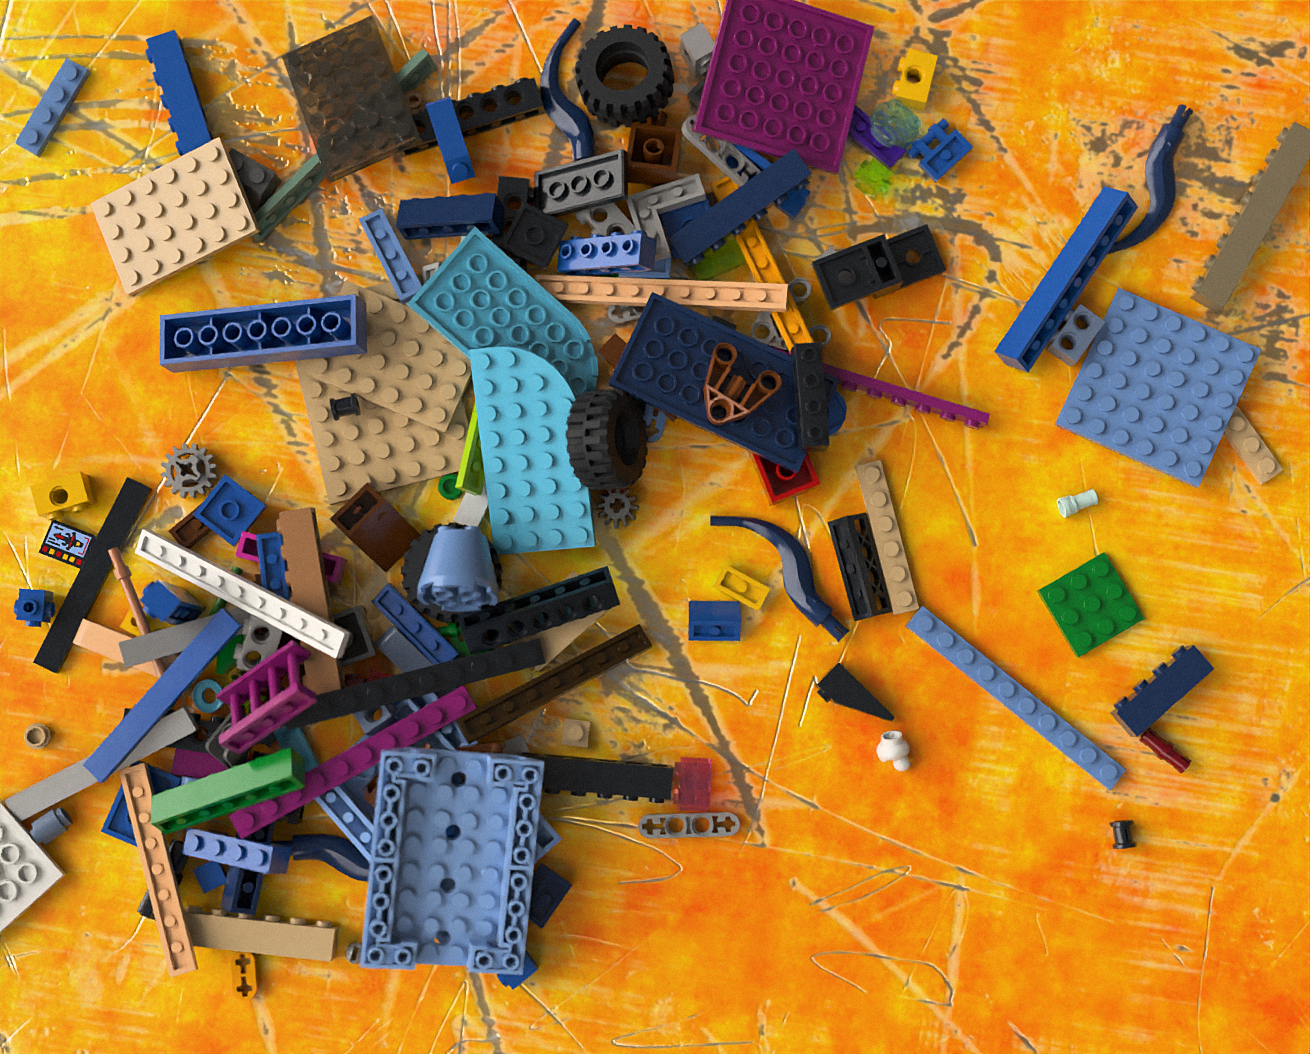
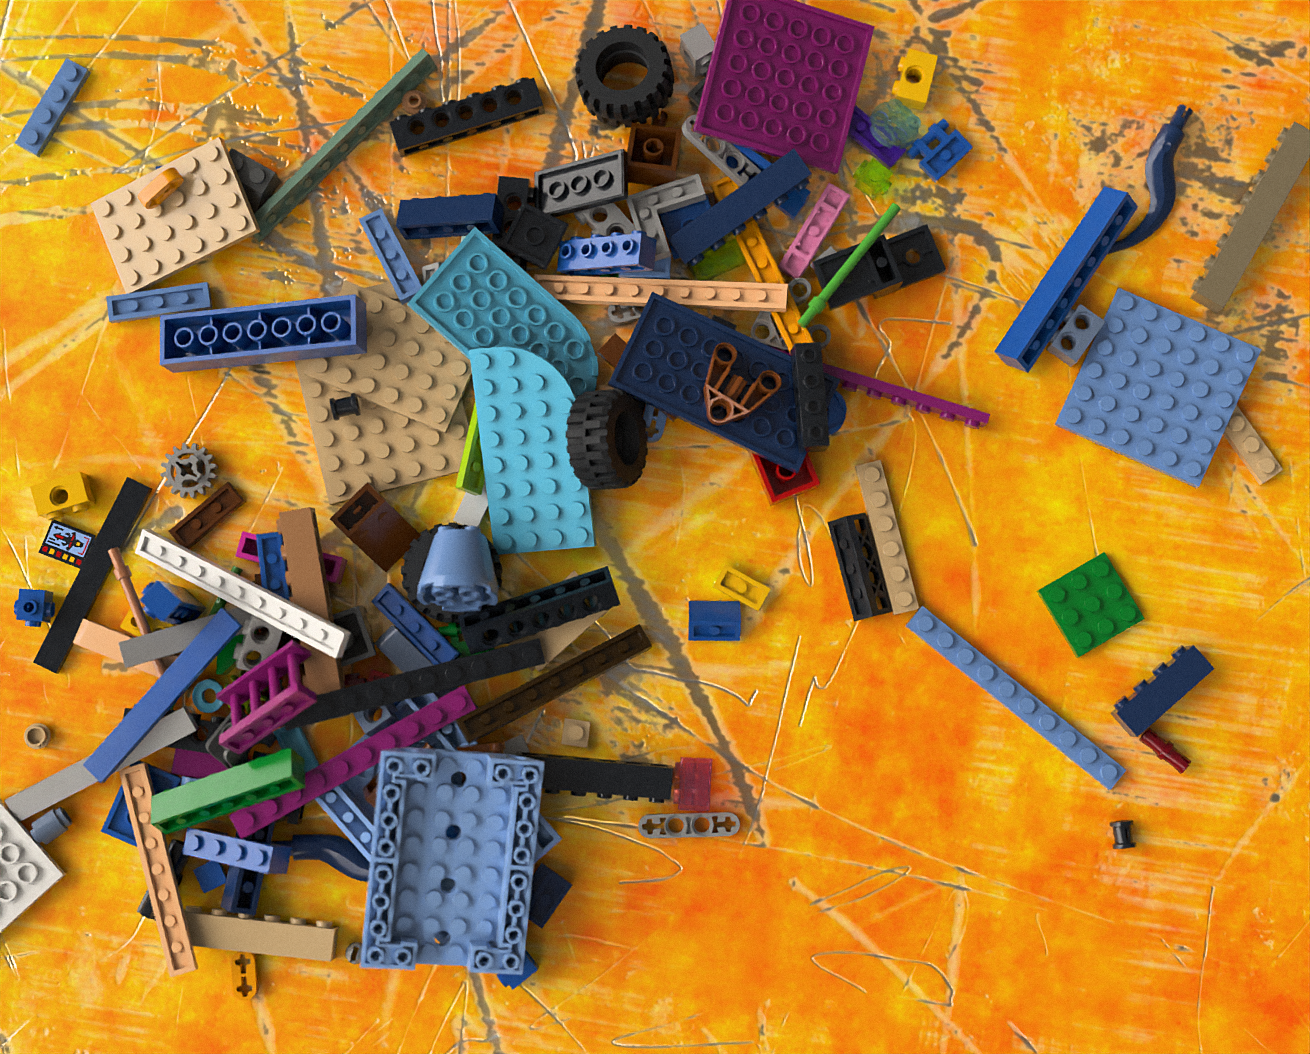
(159, 302): none -> medium blue plate
(160, 188): none -> light orange beam
(179, 91): blue brick -> none
(229, 510): blue plate -> none
(351, 99): clear smoke plate -> none
(447, 487): green tile -> none
(450, 140): blue slope -> none
(559, 108): dark blue animal -> none
(623, 513): dark grey gear -> none
(796, 572): dark blue animal -> none
(813, 231): none -> bright pink plate
(818, 304): none -> bright green bar
(848, 692): black slope -> none
(894, 749): white animal -> none
(1071, 504): light aqua pin -> none

